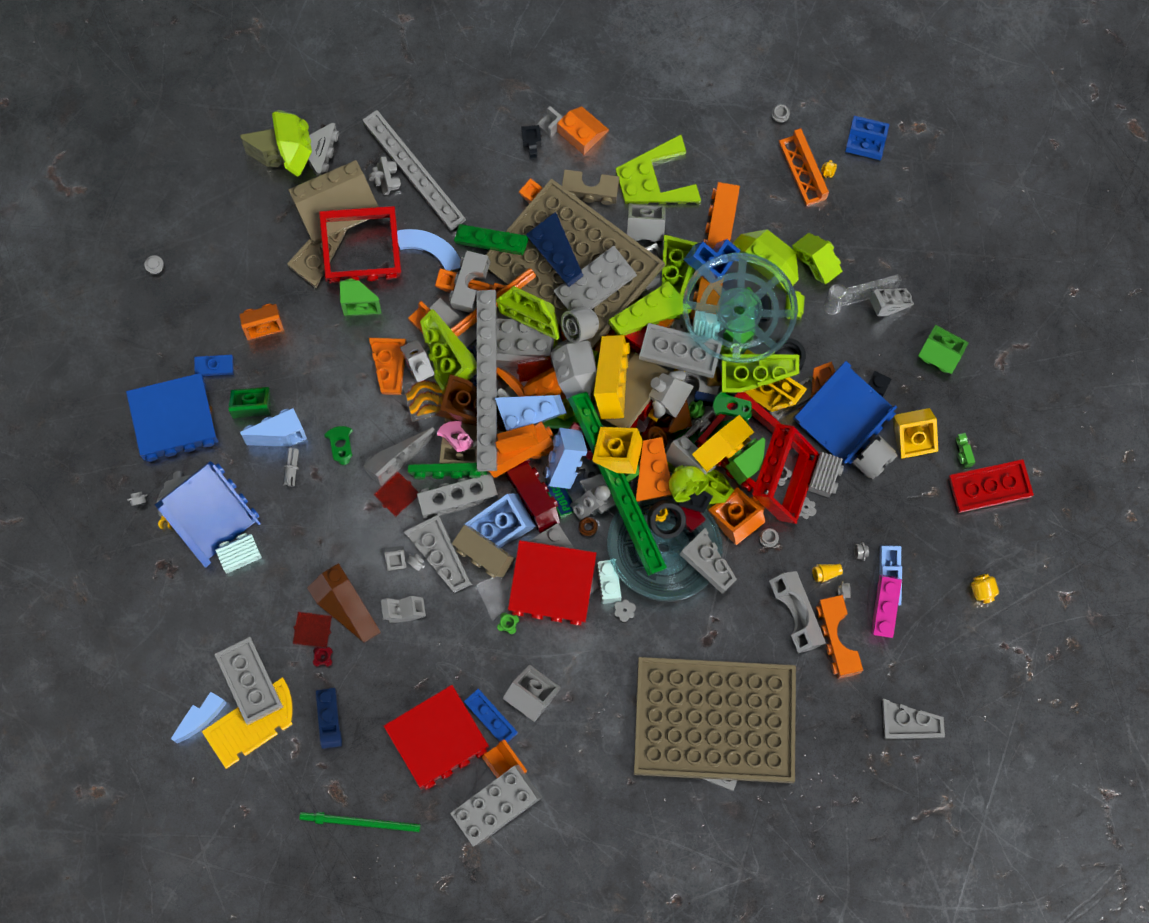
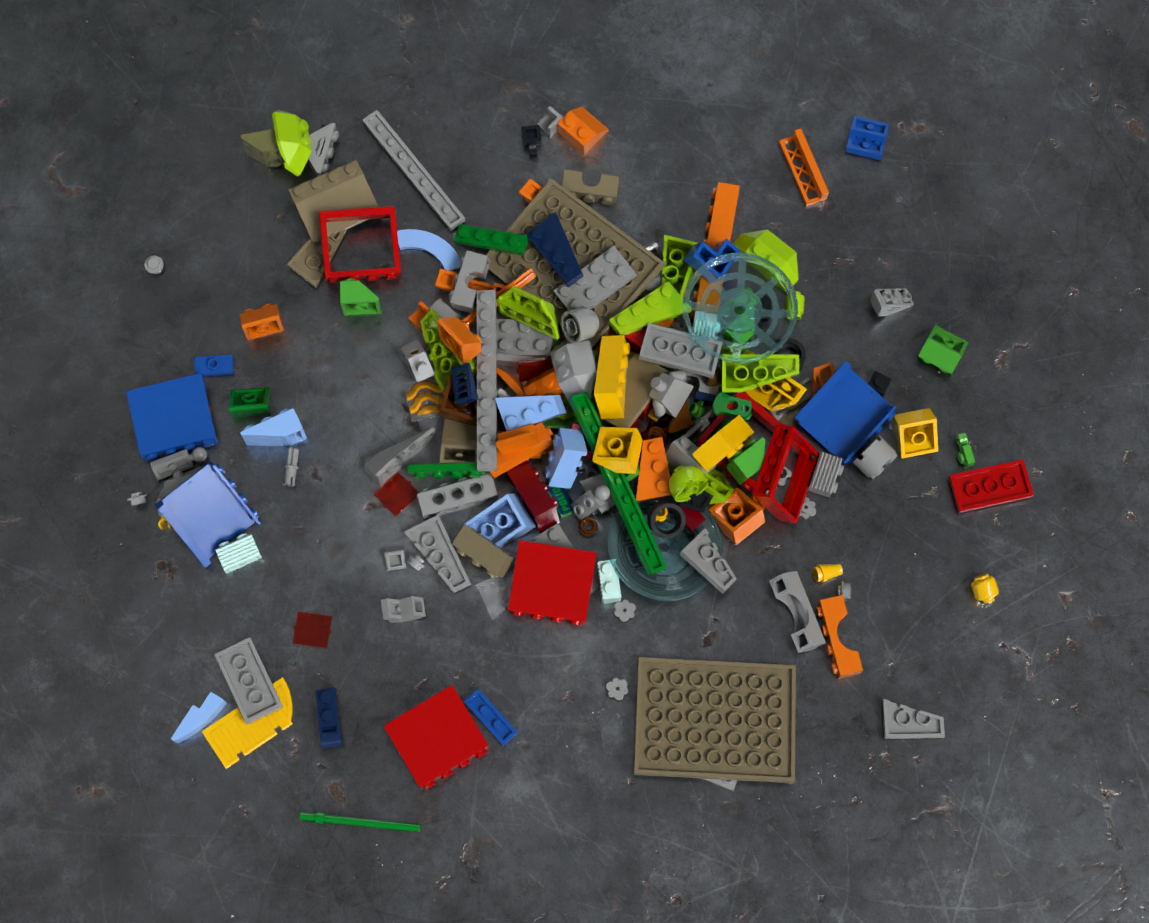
(177, 462): none -> light grey plate
(318, 652): dark red plate -> none
(339, 598): reddish brown wedge -> none
(343, 453): green piece -> none
(382, 176): light grey hips -> none
(389, 364): orange wing -> none
(459, 339): none -> orange slope
(462, 442): bright pink piece -> none
(471, 388): none -> dark blue slope
(496, 805): light grey brick -> none
(501, 759): orange panel -> none
(508, 618): bright green plate -> none
(531, 693): light grey slope -> none
(616, 683): none -> light grey plant
(640, 183): lime wing -> none
(646, 222): light grey slope -> none
(769, 537): light grey plate -> none
(780, 113): light grey plate -> none
(819, 257): lime brick -> none
(829, 169): yellow plate -> none
(840, 296): clear piece -> none
(861, 551): light grey plate -> none
(886, 606): dark pink brick -> none
(891, 562): light blue slope -> none

